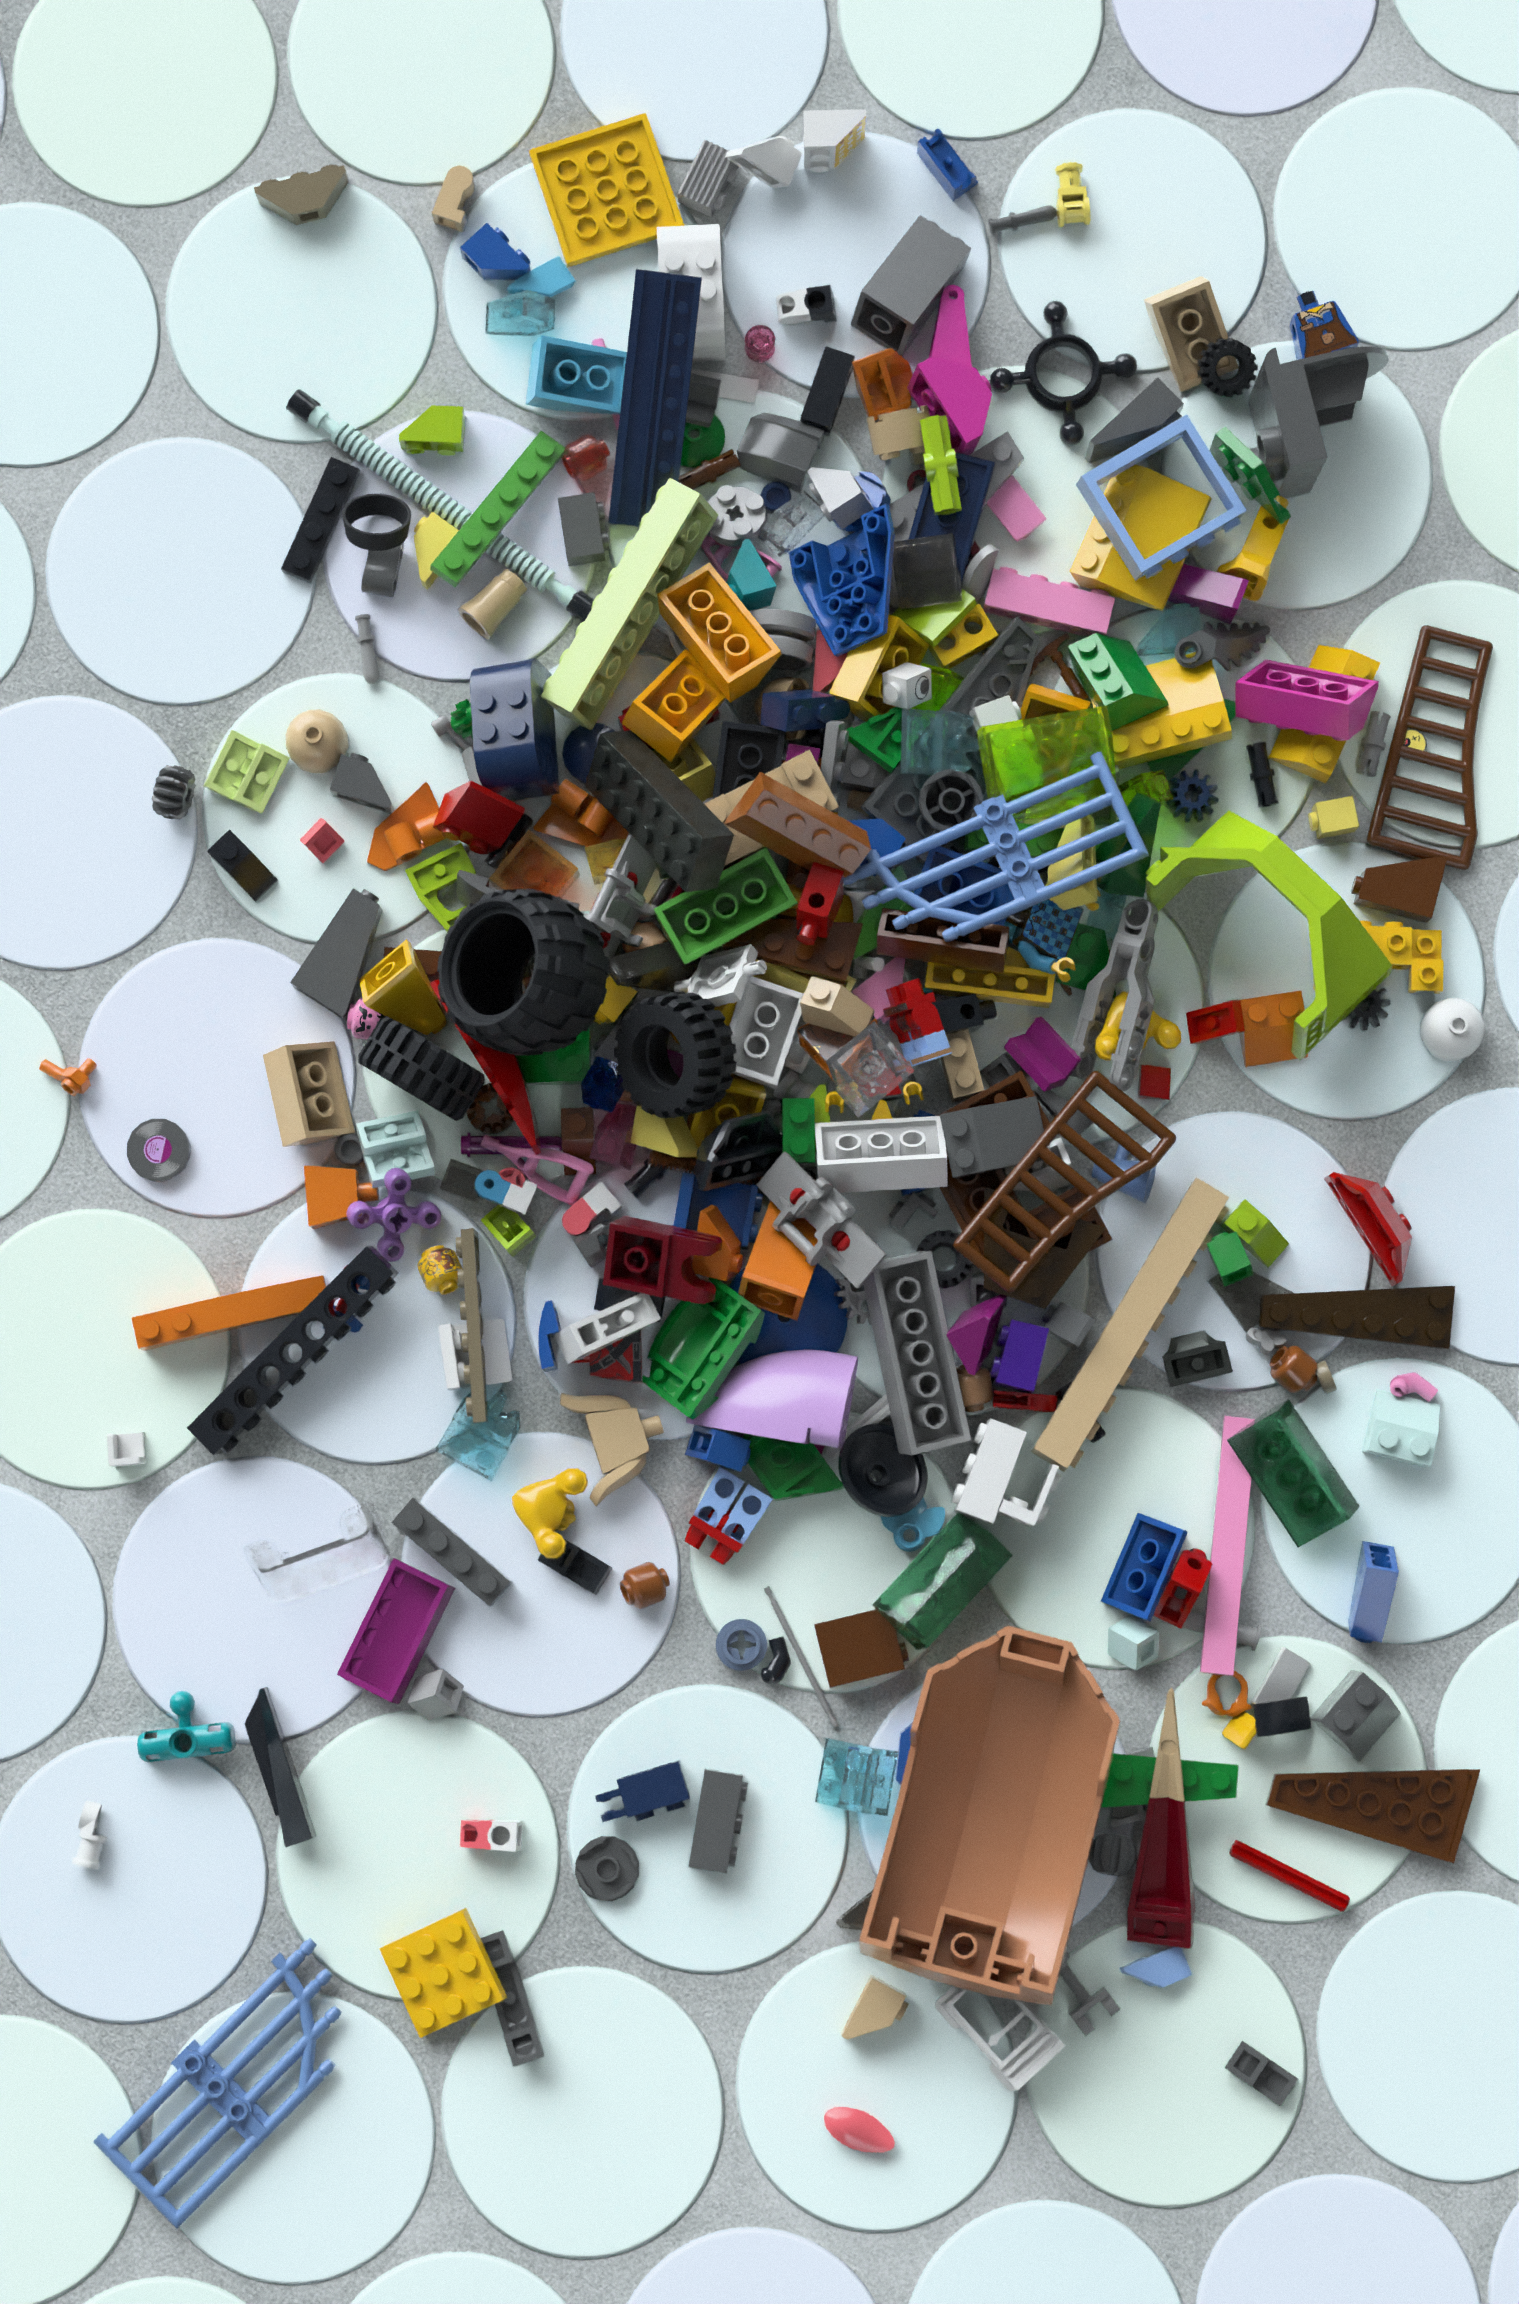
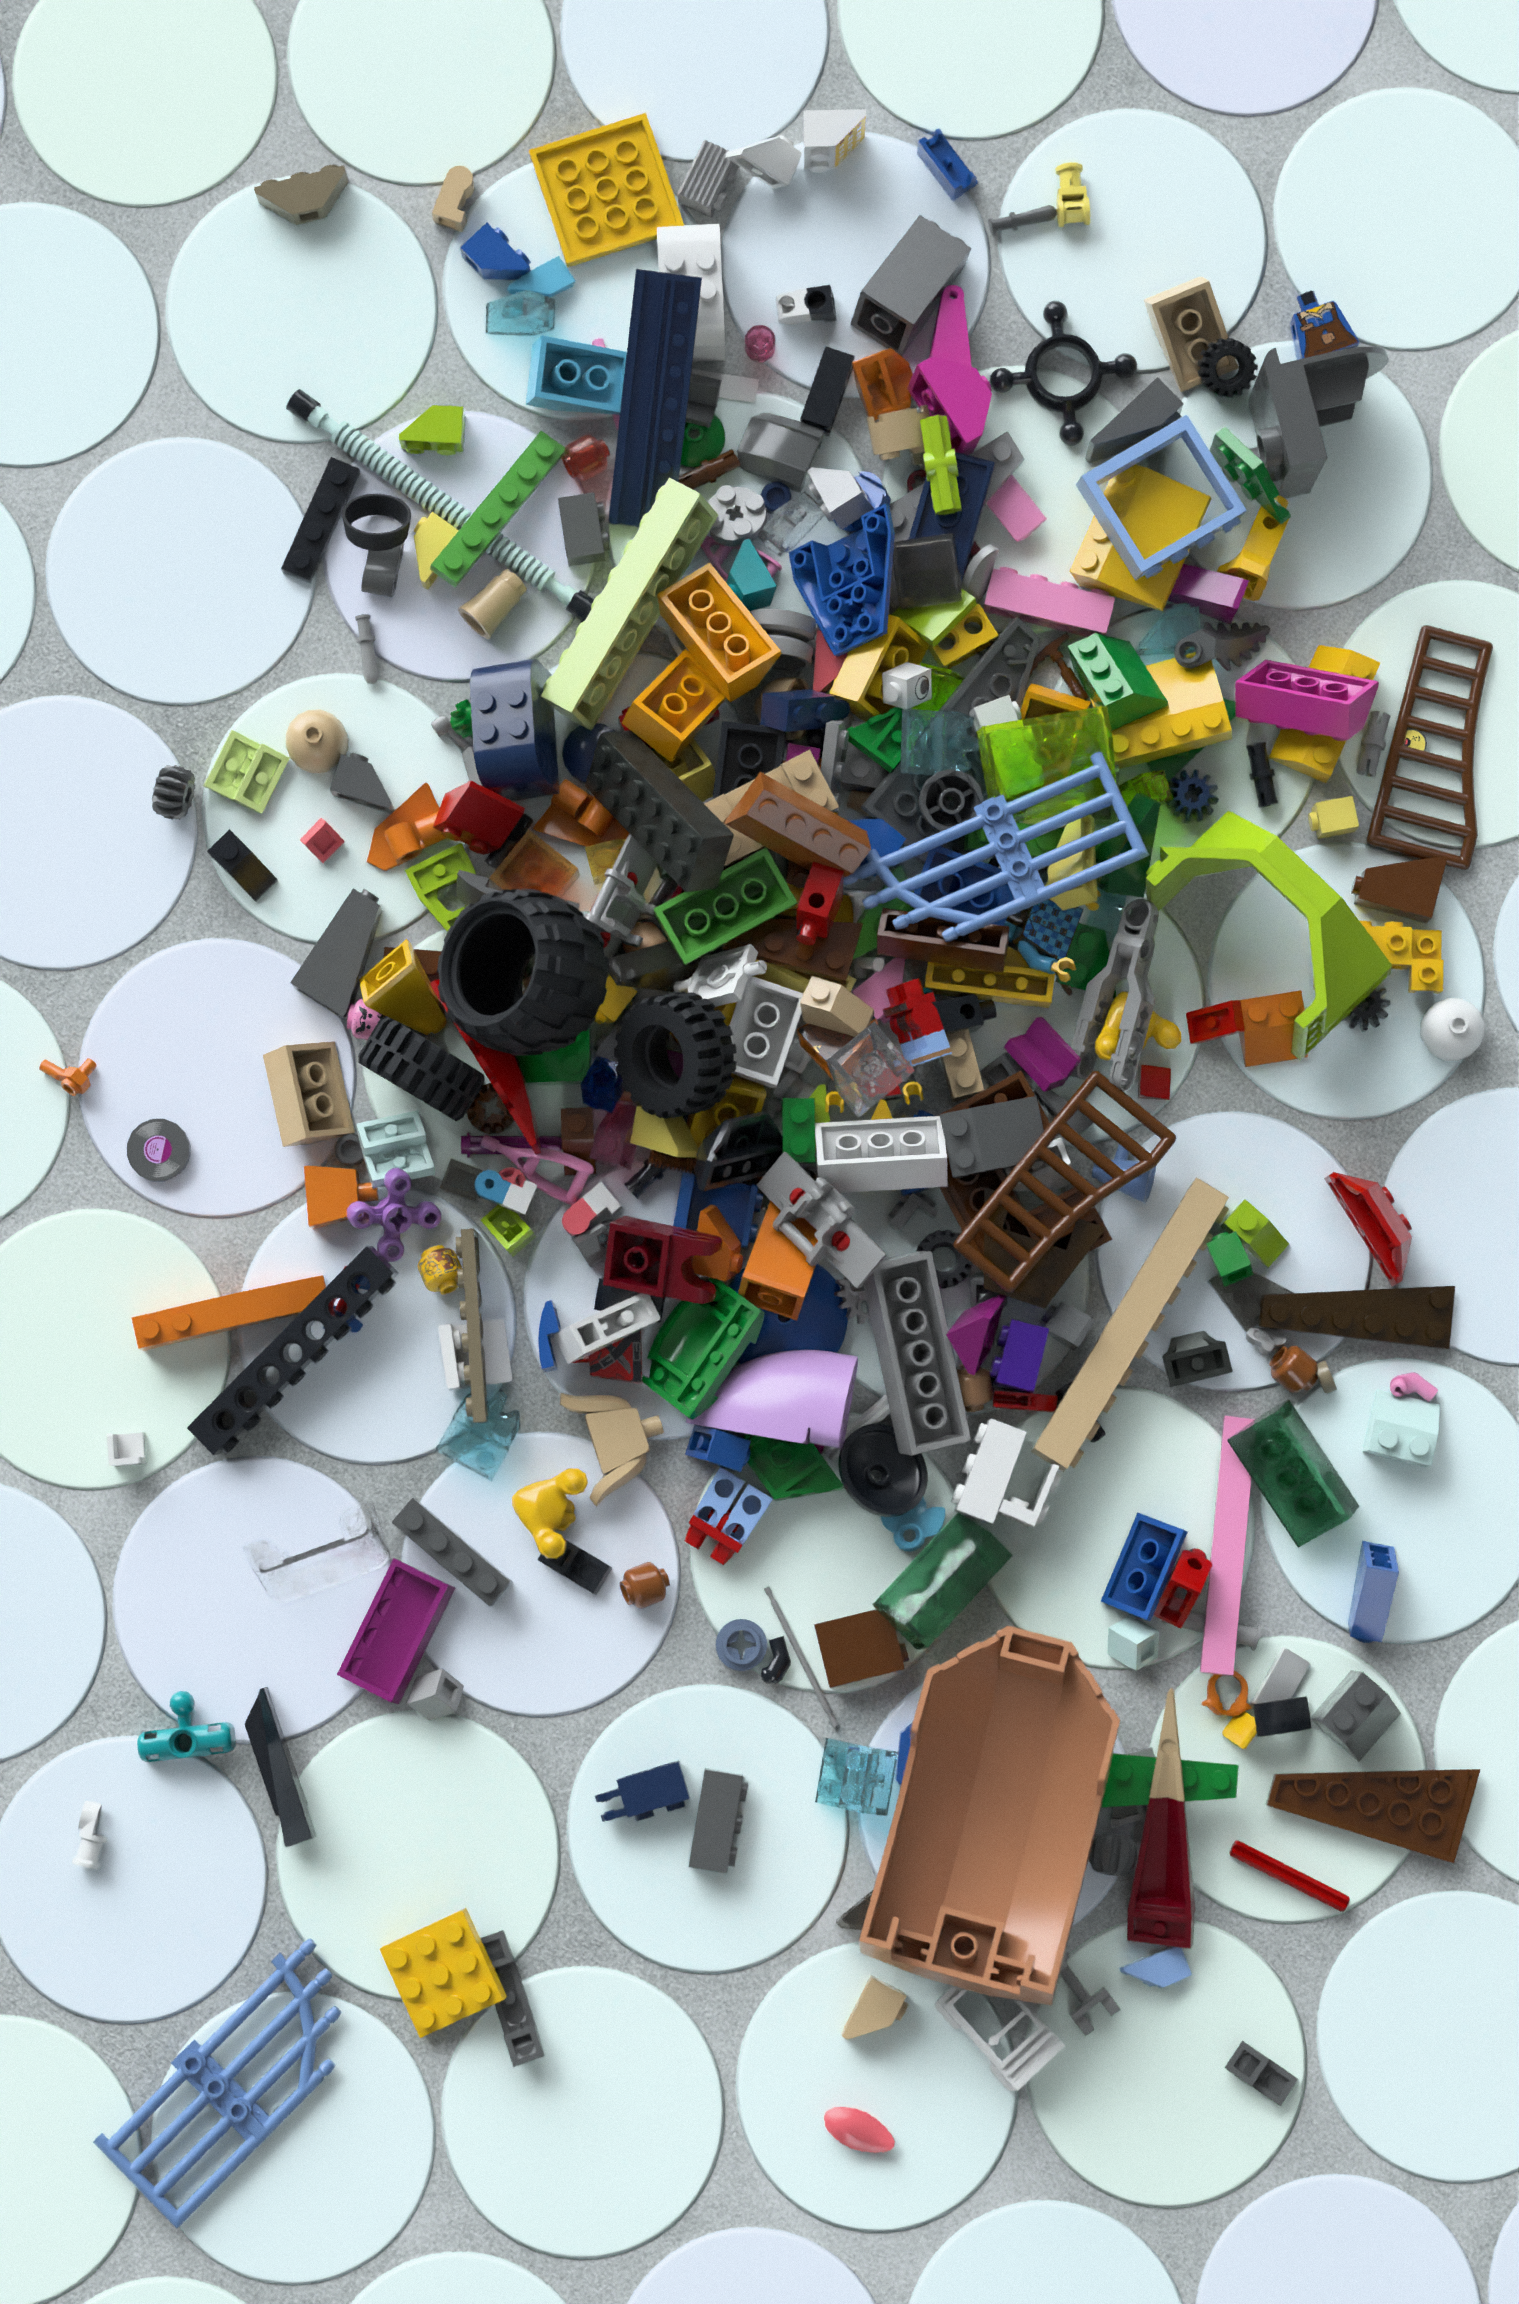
(492, 1834): leg -> none
(607, 1868): dark grey tile -> none

